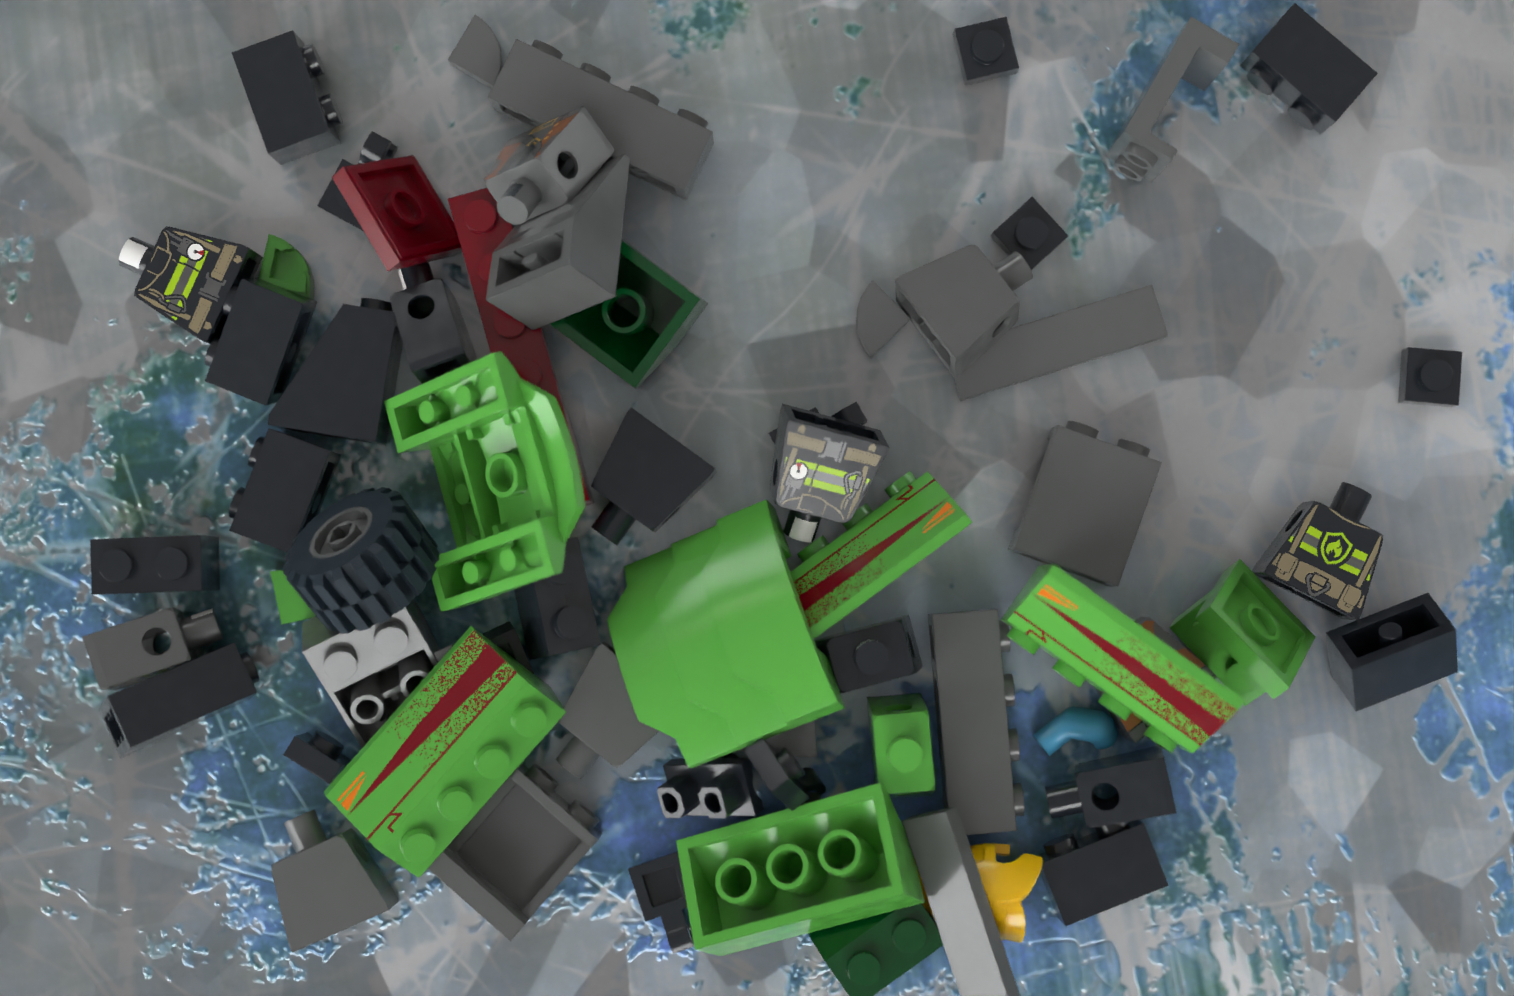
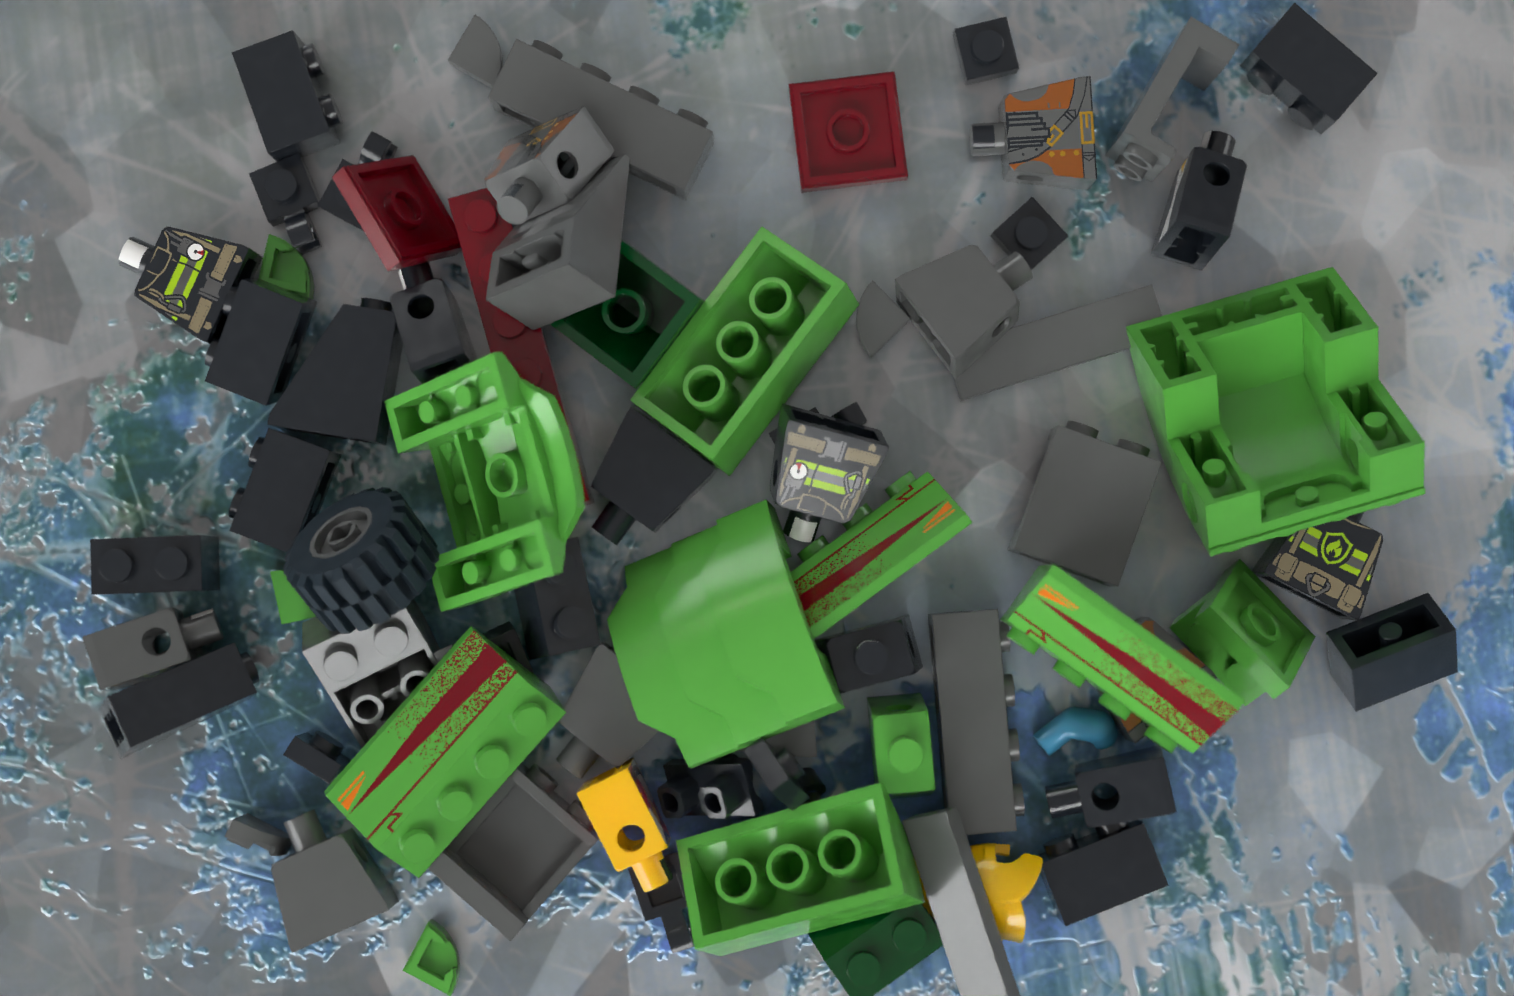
(249, 830): none -> dark grey tile
(287, 197): none -> black plate
(435, 959): none -> bright green tile
(623, 799): none -> yellow torso
(746, 350): none -> bright green slope
(848, 132): none -> dark red tile
(1043, 136): none -> torso
(1201, 203): none -> black torso
(1274, 411): none -> bright green slope
(1430, 377): black plate -> none

